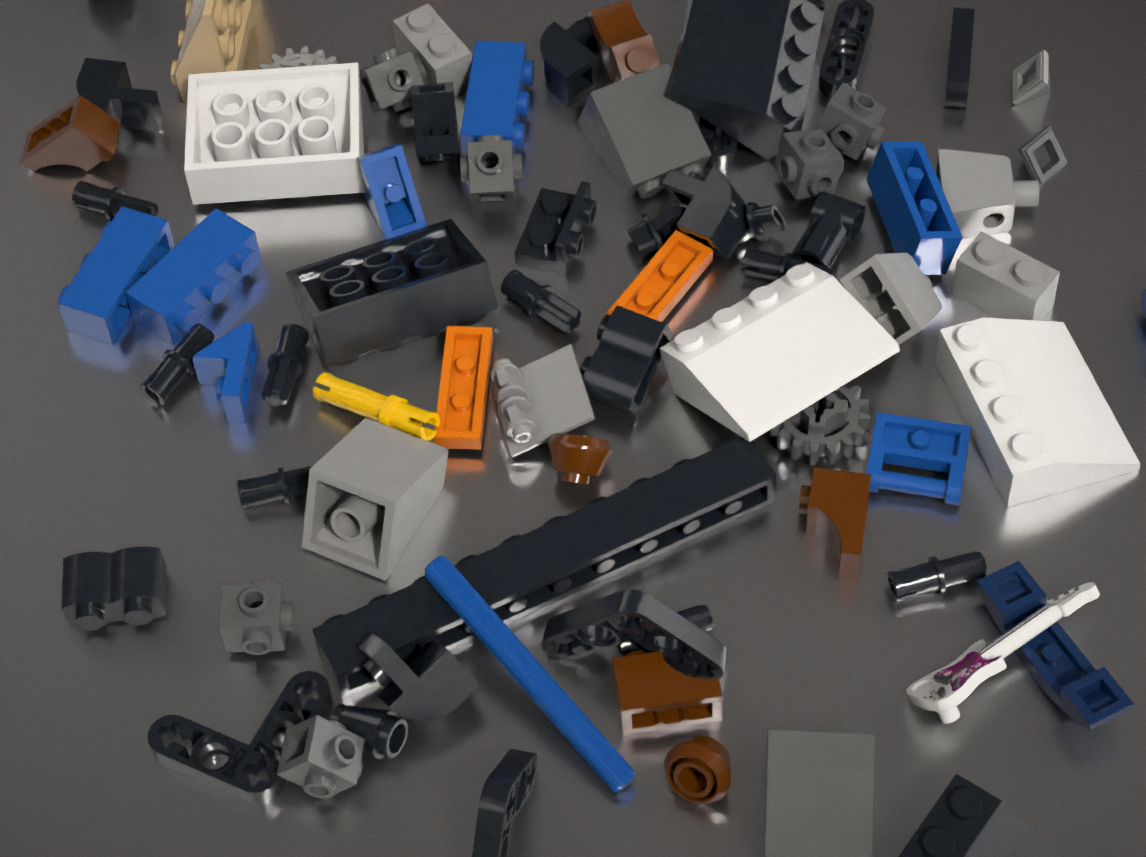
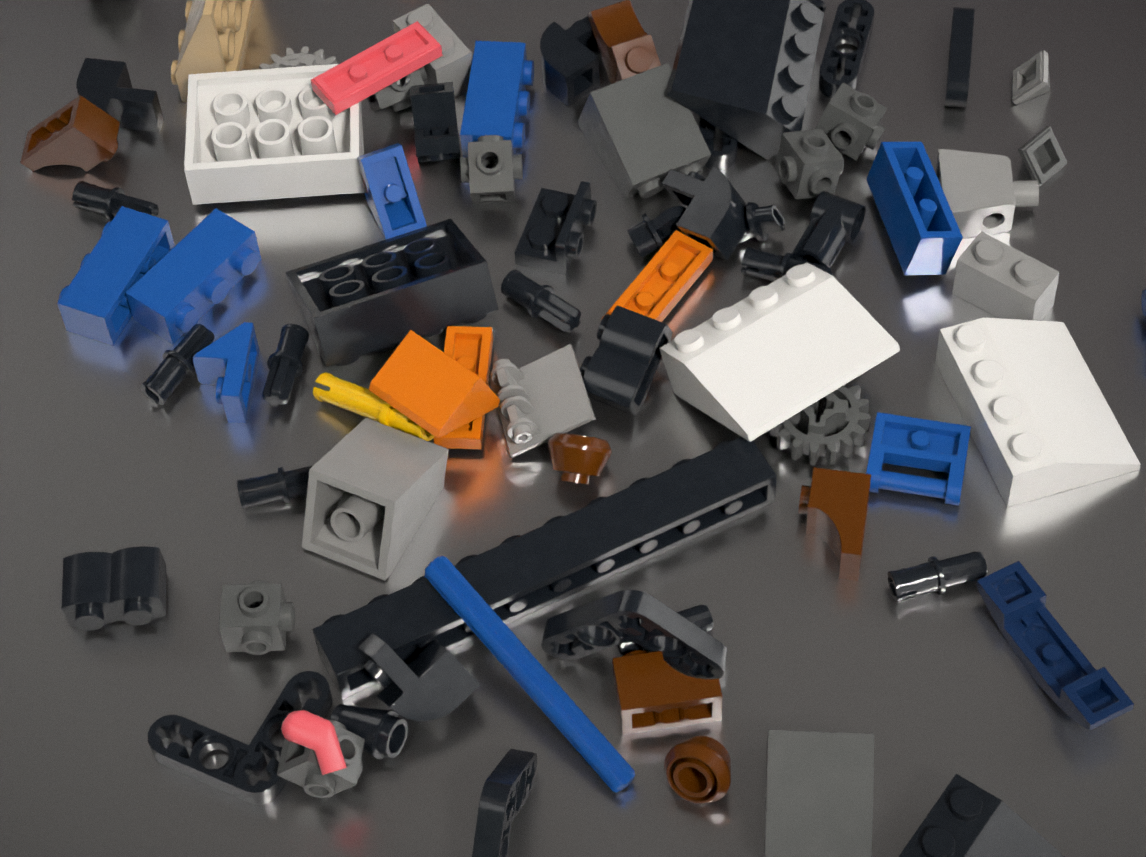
(316, 734): none -> coral arm
(376, 67): none -> coral tile
(432, 387): none -> orange slope
(894, 293): light grey torso -> none
(952, 684): white piece -> none

